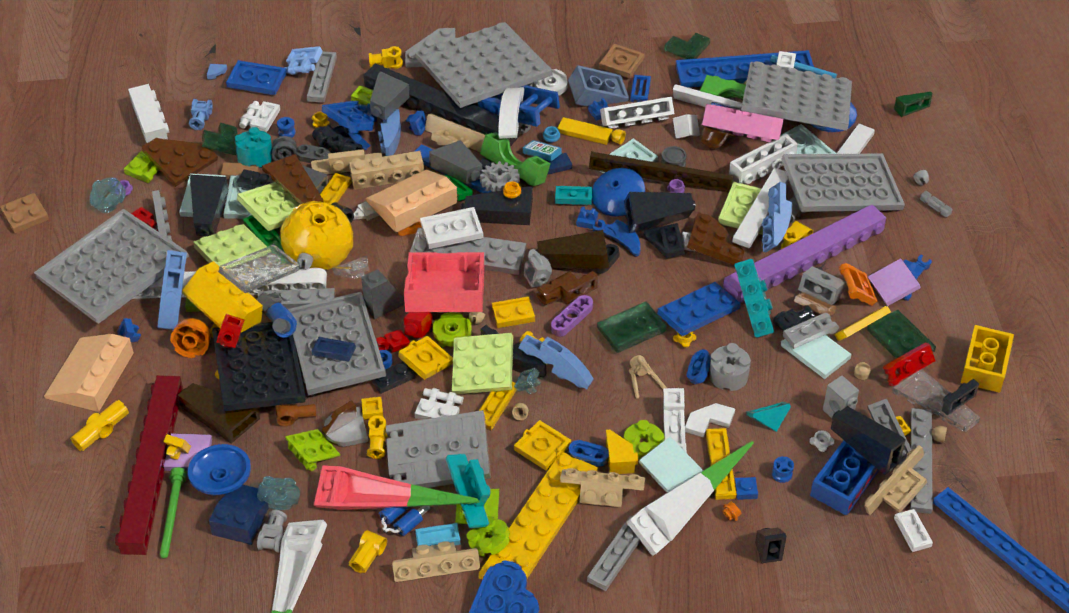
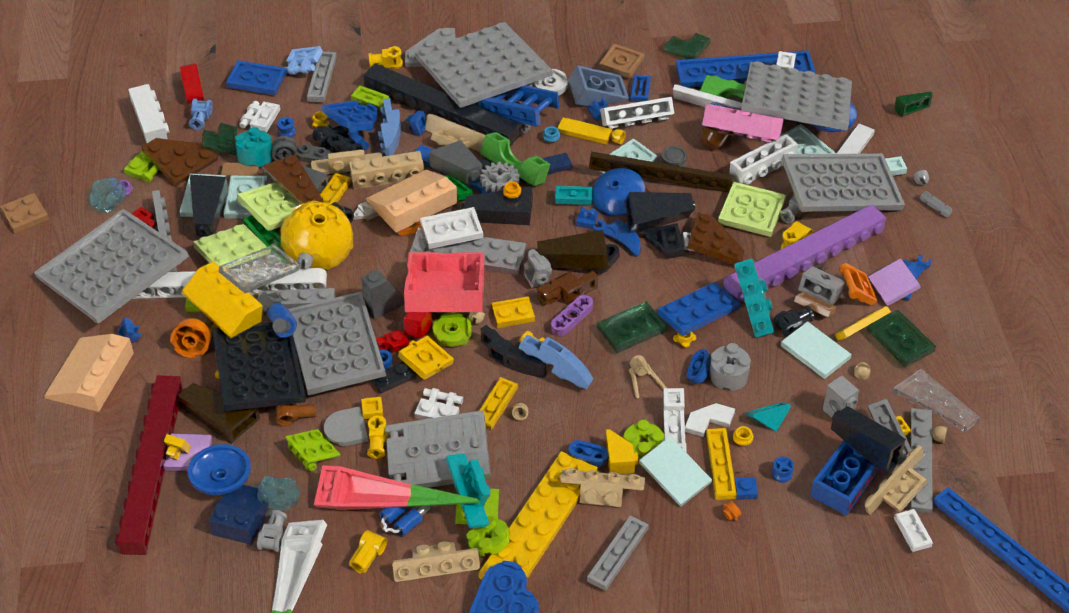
(99, 425): yellow piece -> none
(172, 289): medium blue slope -> none
(177, 477): bright green piece -> none
(191, 83): none -> red beam
(215, 70): medium blue tile -> none
(230, 331): red brick -> none
(251, 179): black plate -> none
(333, 349): dark blue tile -> none
(341, 417): reddish brown tile -> none
(353, 268): clear wing -> none
(388, 95): dark grey slope -> none
(437, 534): medium azure tile -> none
(482, 363): yellowish green plate -> none
(509, 112): white slope -> none
(527, 380): clear light blue tile -> none
(542, 150): dark azure tile -> none
(542, 445): yellow plate -> none
(666, 516): white plate -> none
(676, 186): medium lavender plate -> none
(686, 126): white panel -> none
(742, 432): none -> yellow plate
(759, 210): white tile -> none
(770, 544): black slope -> none
(779, 216): medium blue slope -> none
(803, 67): dark azure bar -> none
(810, 330): light grey plate -> none
(822, 436): white plate -> none
(896, 165): none -> light aqua plate
(909, 364): red plate -> none
(959, 397): black plate -> none
(987, 358): yellow brick -> none

